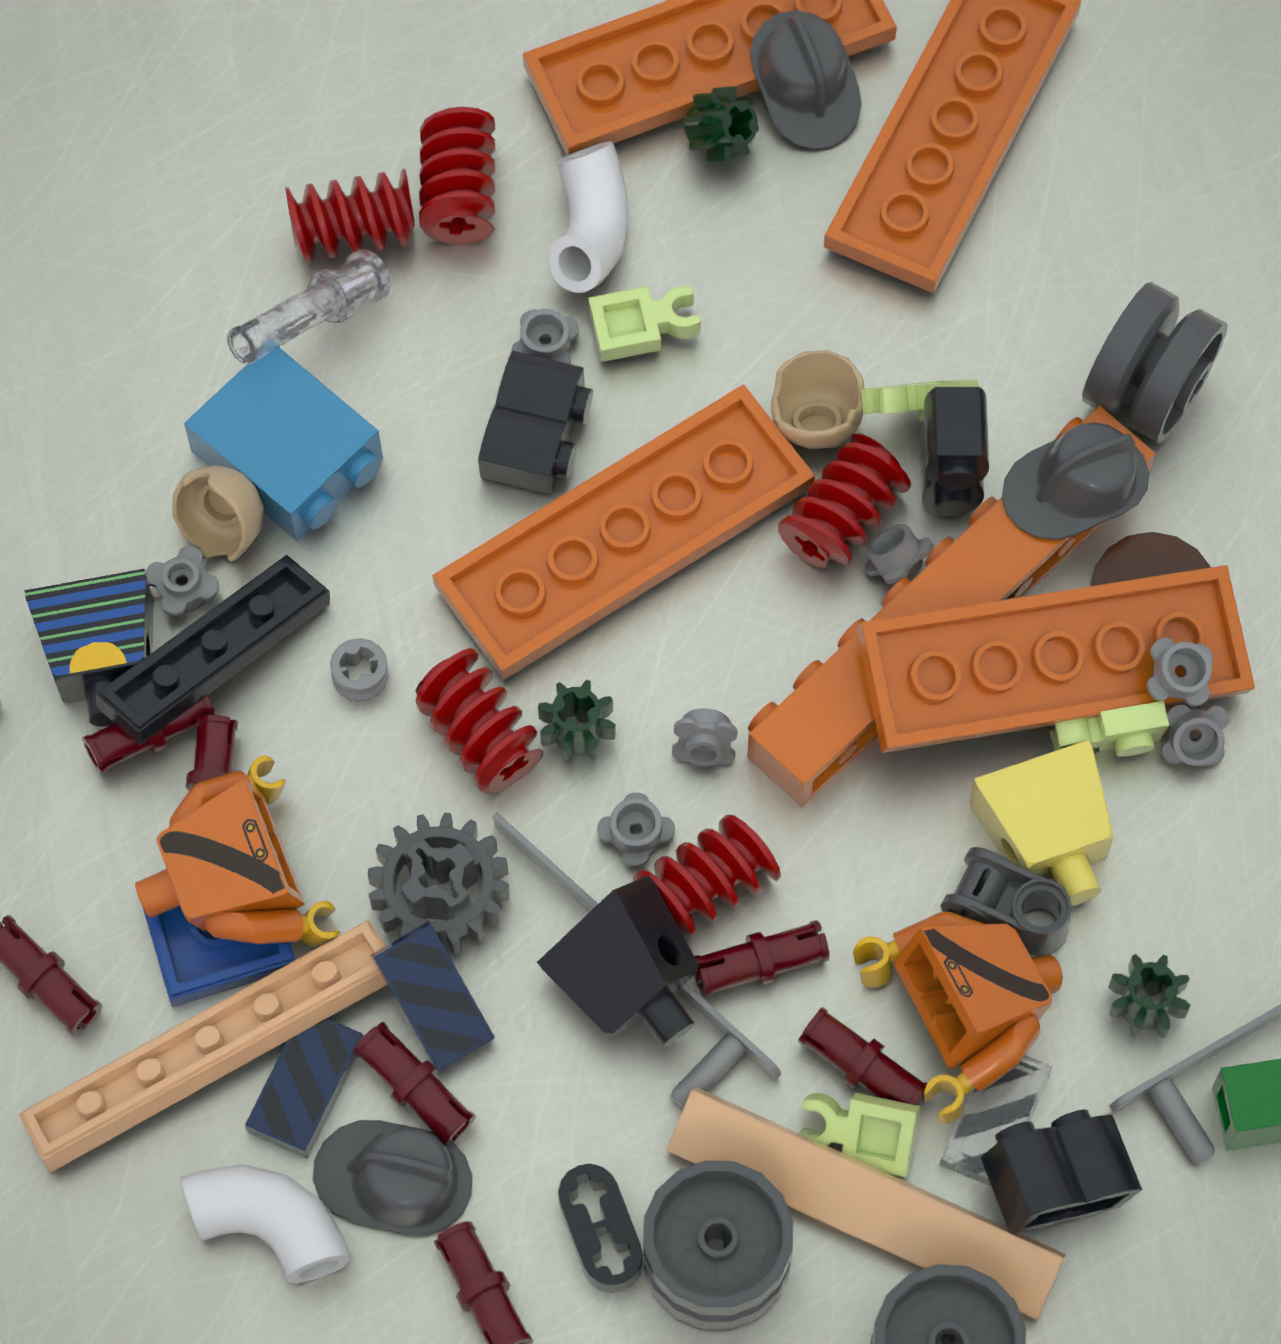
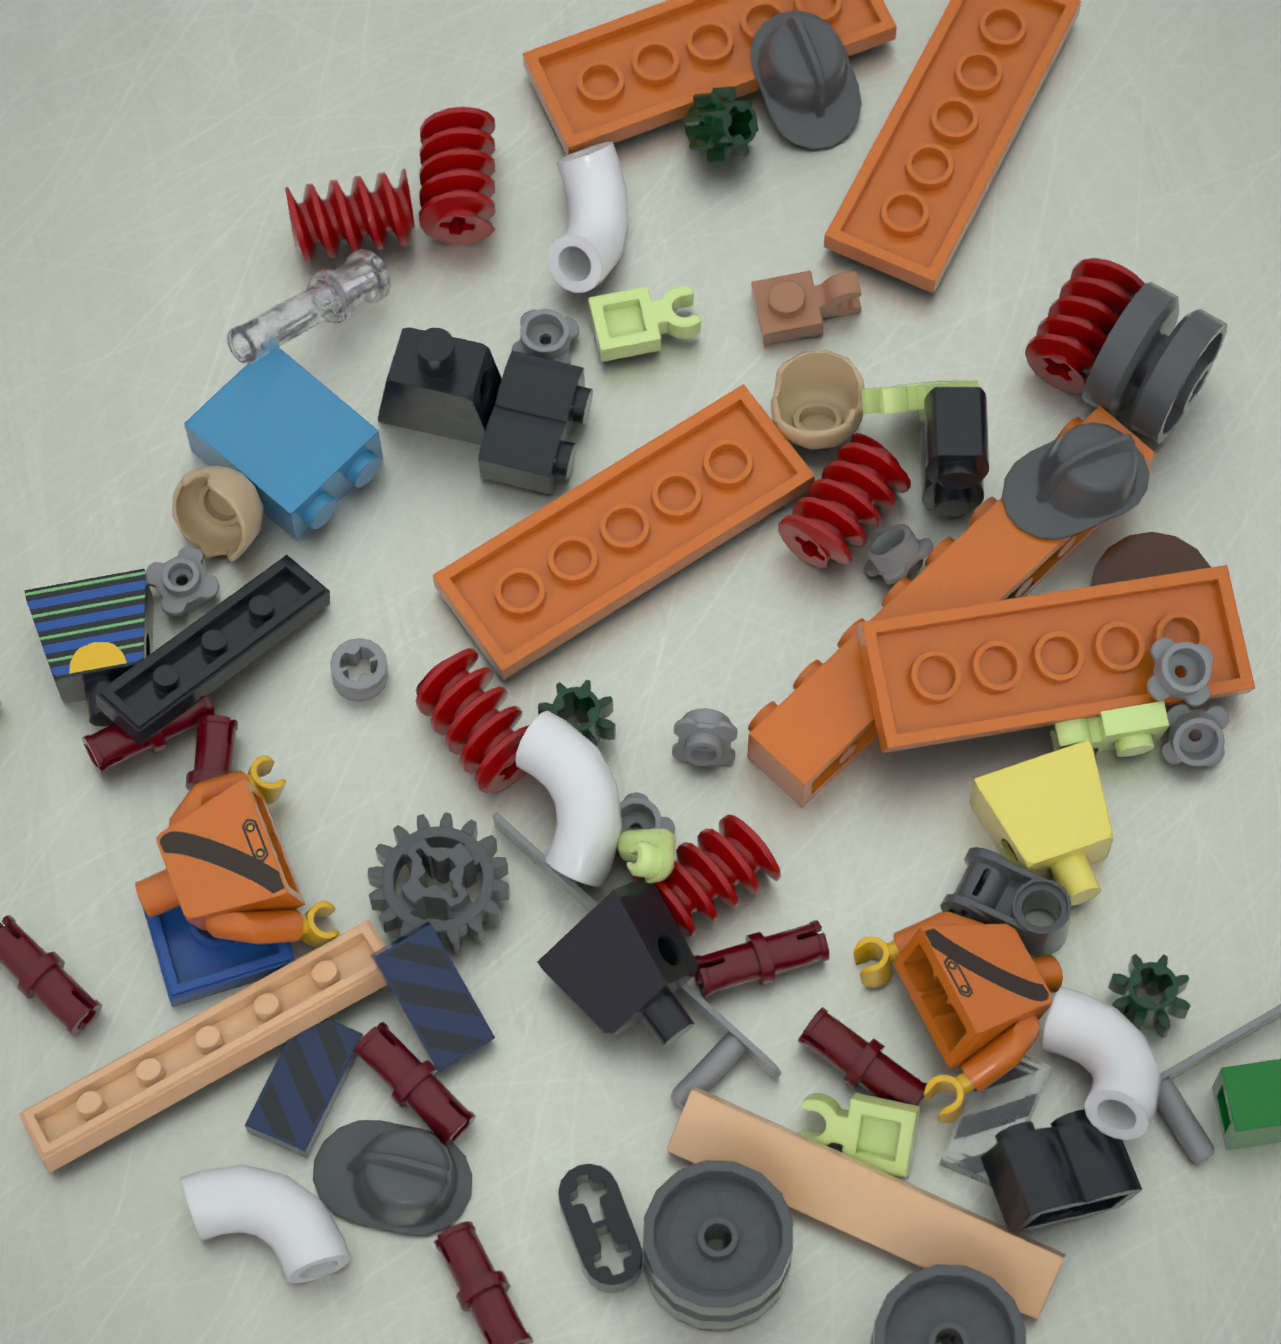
(440, 385): none -> black torso
(582, 794): none -> white cylinder
(651, 850): none -> yellowish green arm
(794, 308): none -> nougat plate
(1080, 322): none -> red piece
(1114, 1055): none -> white cylinder

